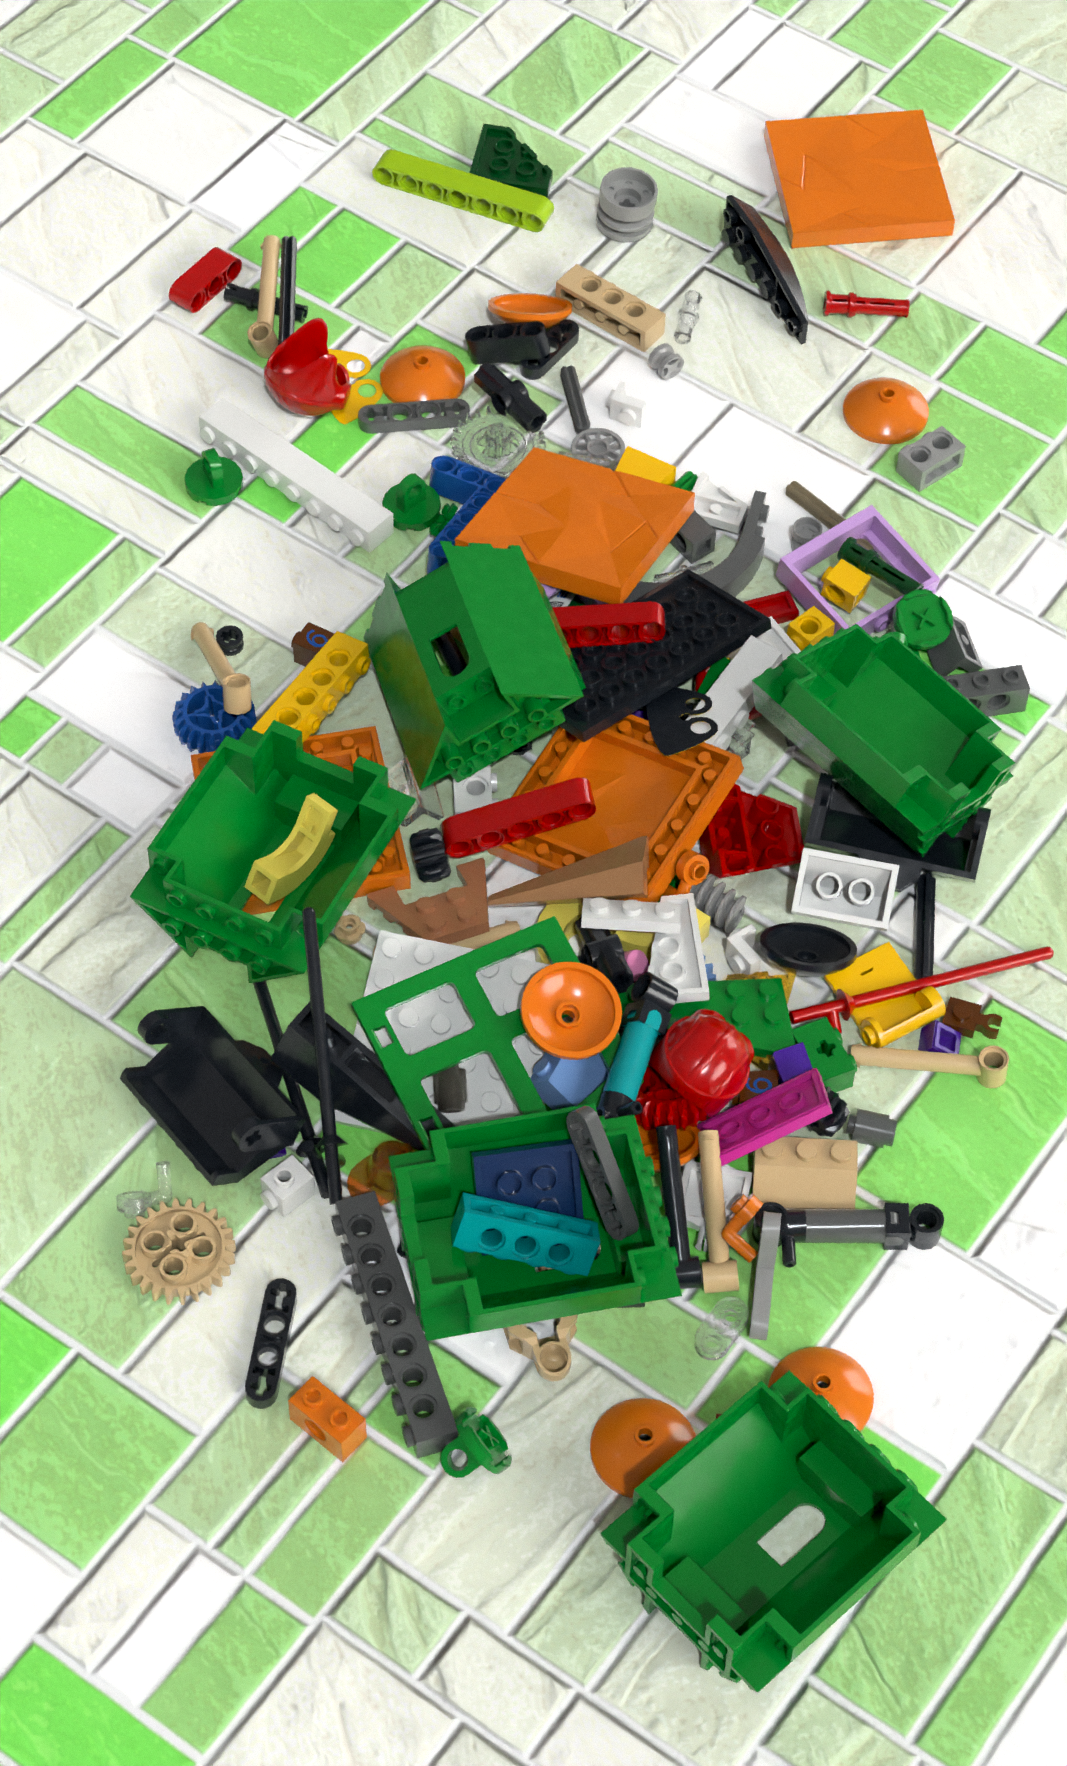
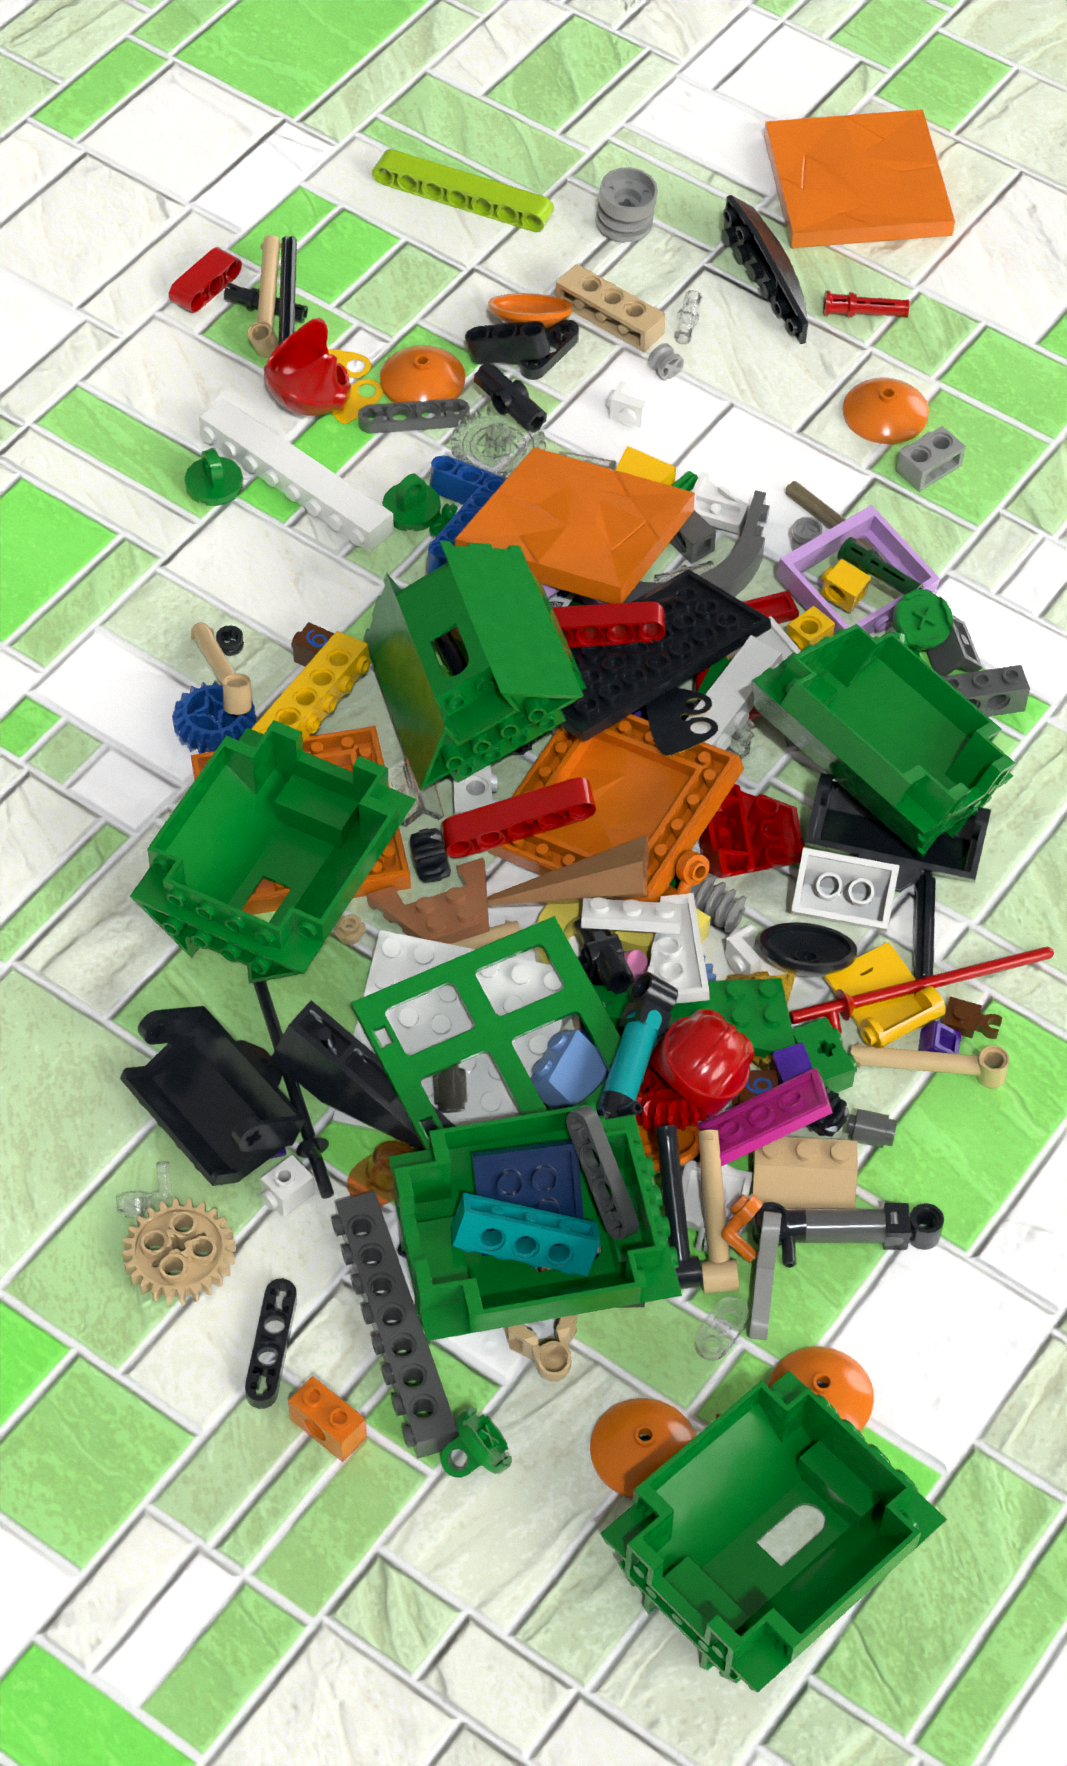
(298, 856): light yellow arch -> none
(330, 1139): black piece -> none
(510, 162): dark green plate -> none
(575, 399): dark grey axle -> none
(576, 992): orange dish -> none
(599, 447): light grey wheel -> none

